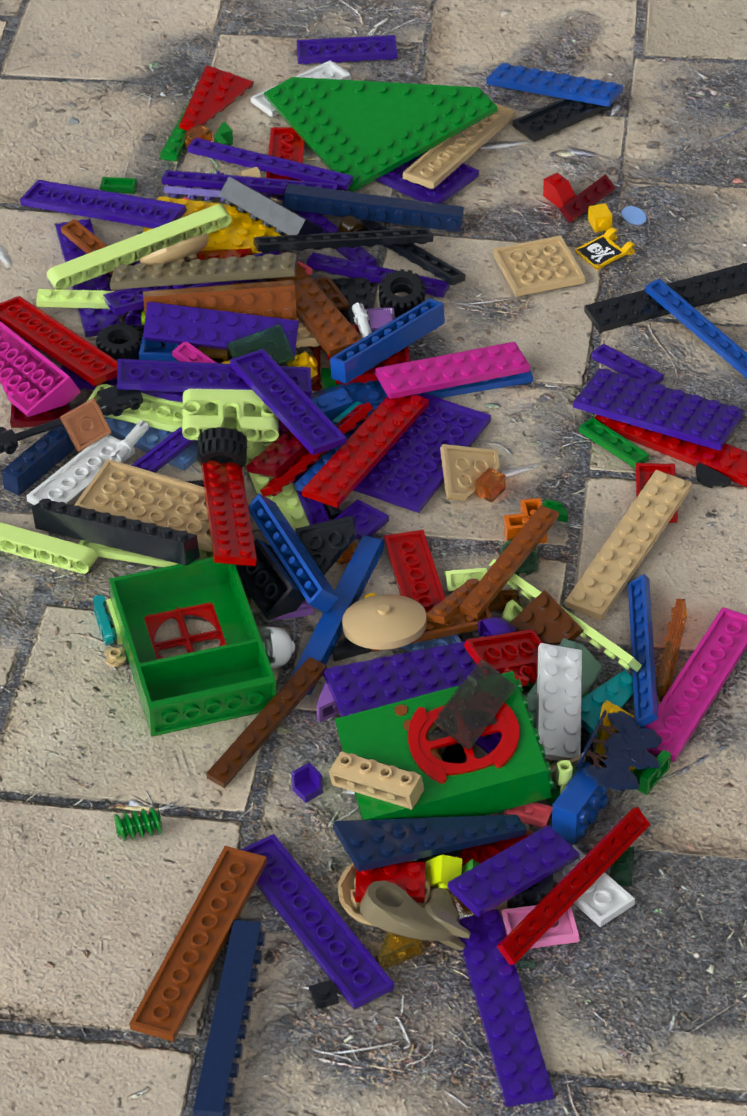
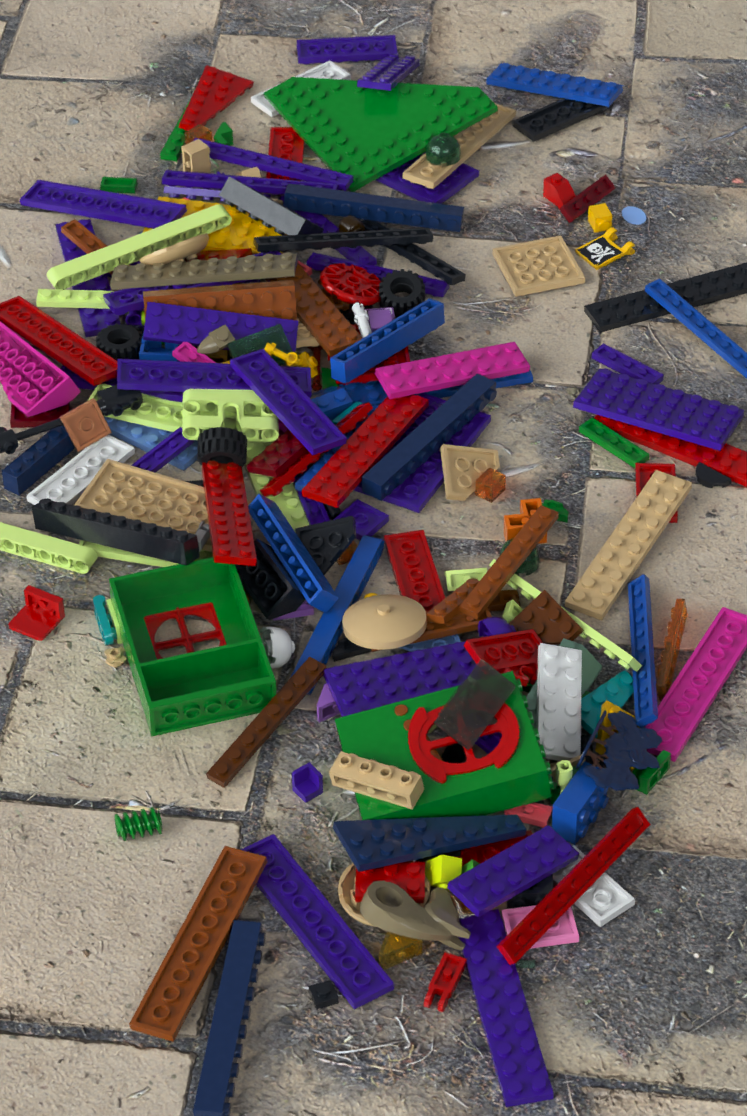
(39, 615): none -> red bracket
(125, 446): white pin -> none
(196, 157): none -> tan brick
(203, 534): none -> light grey bar
(216, 340): none -> dark tan plate
(291, 358): none -> yellow bar
(351, 284): none -> red plate
(388, 72): none -> dark purple plate
(428, 437): none -> dark blue brick
(443, 149): none -> clear green cylinder
(445, 980): none -> red hinge
(622, 869): clear green plate -> none

